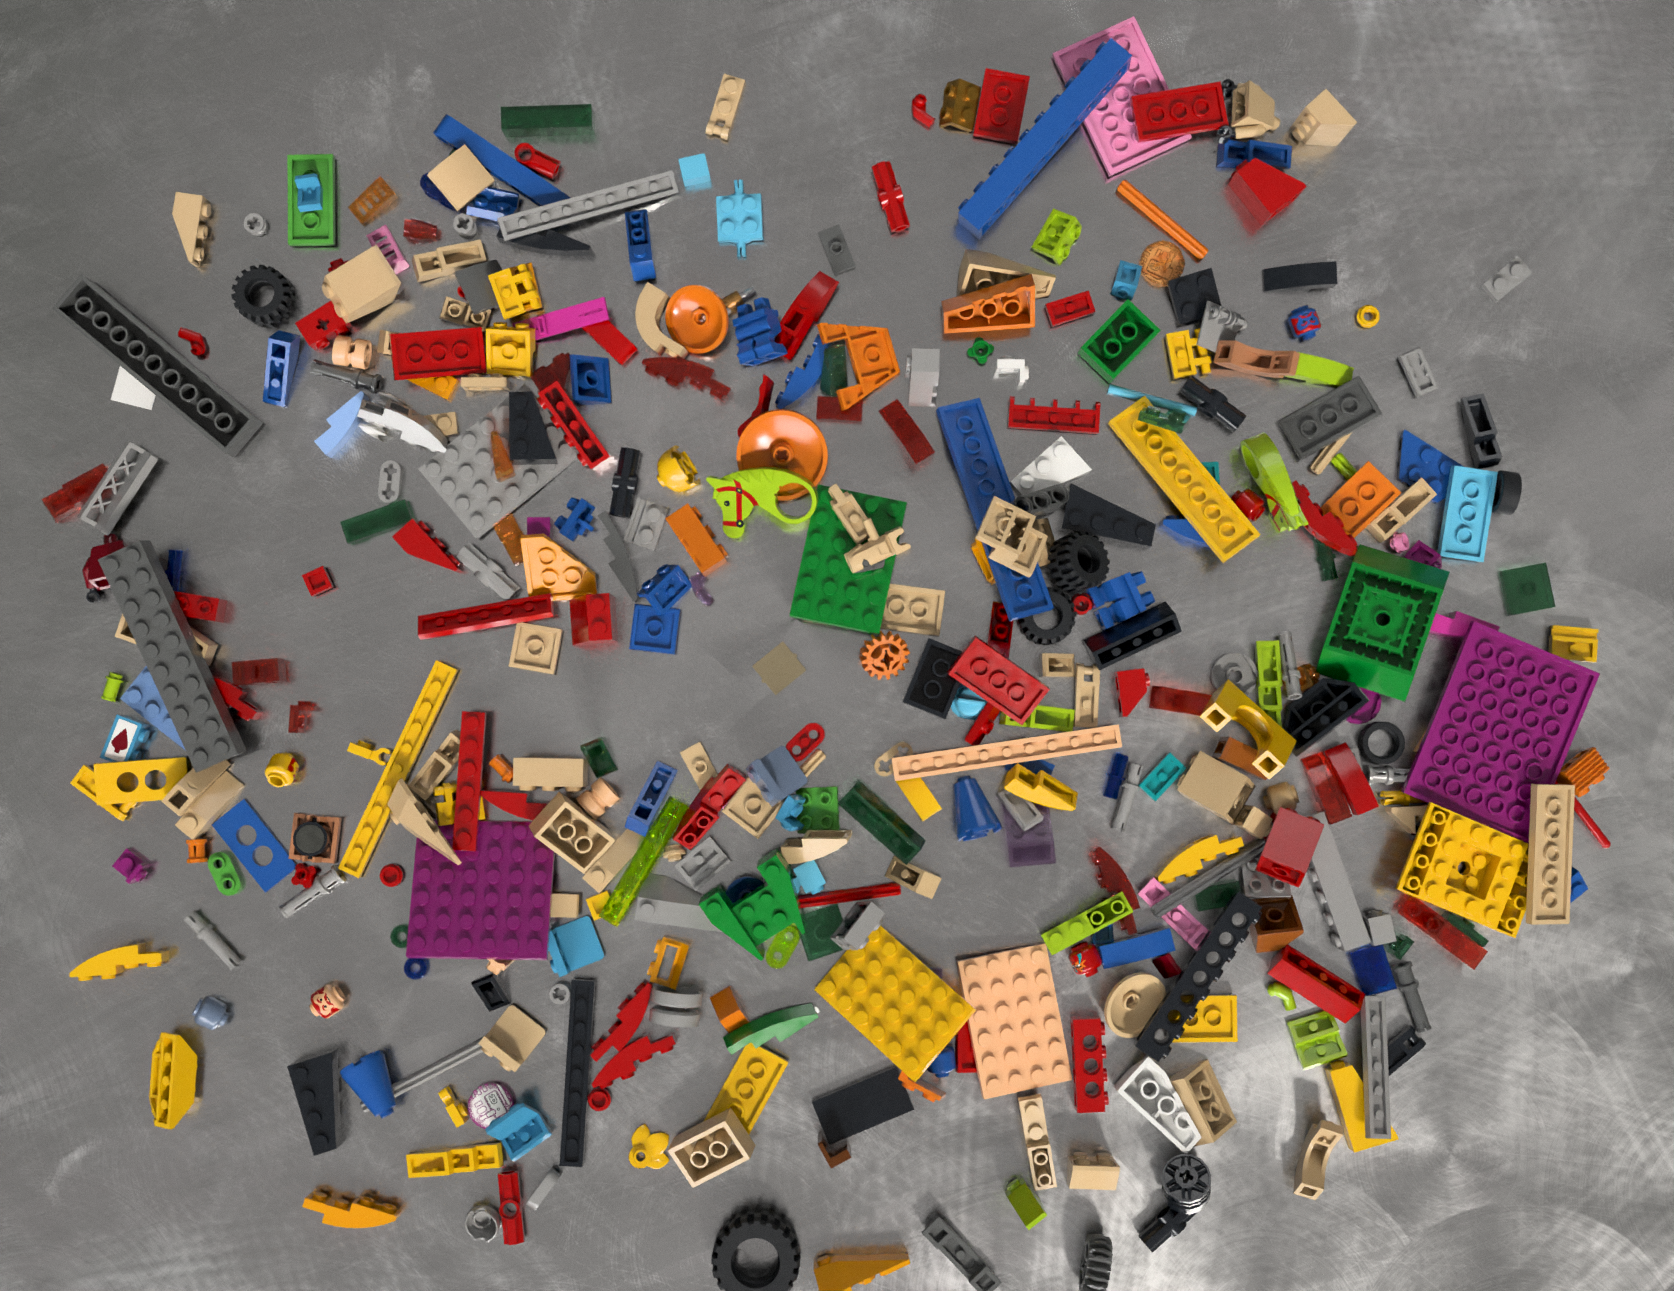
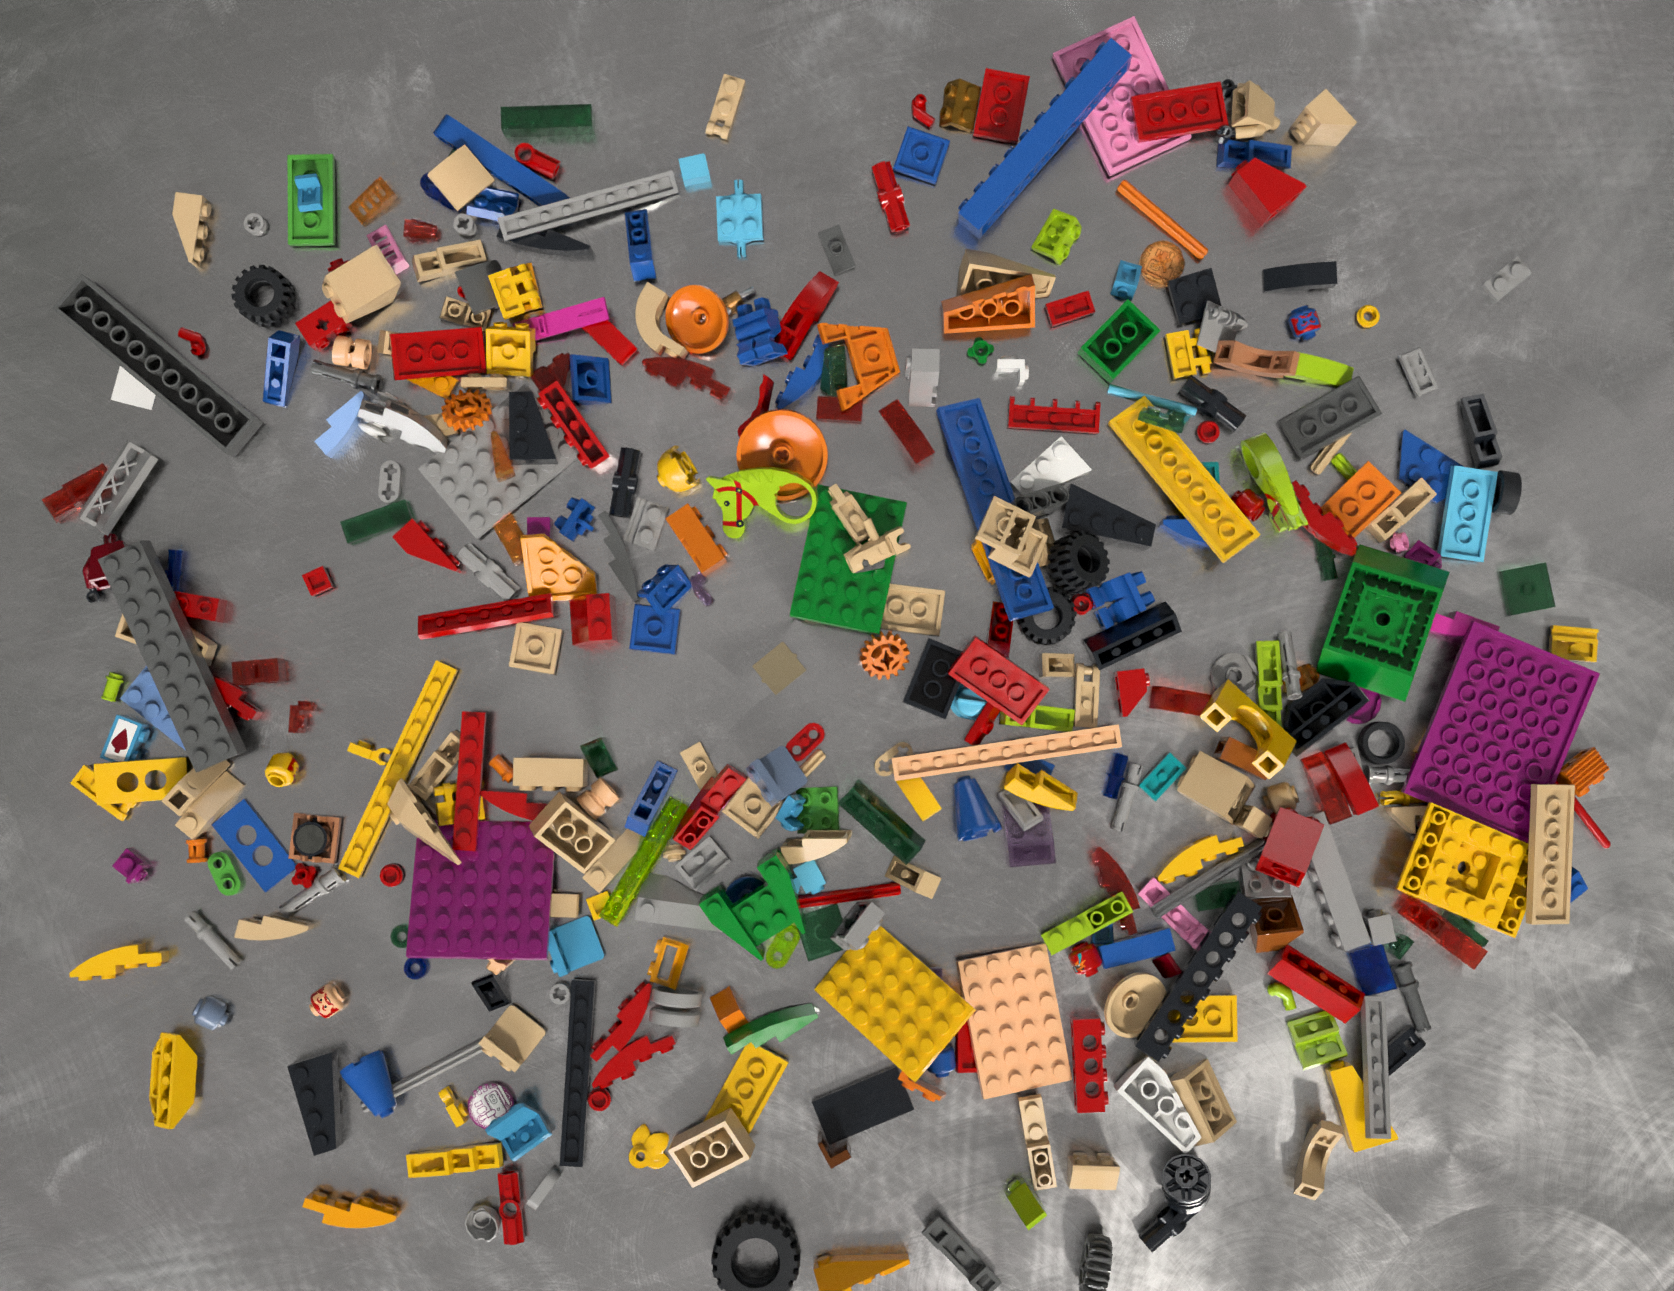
(270, 928): none -> tan slope
(466, 410): none -> orange gear
(921, 155): none -> blue plate
(1208, 431): none -> red plate

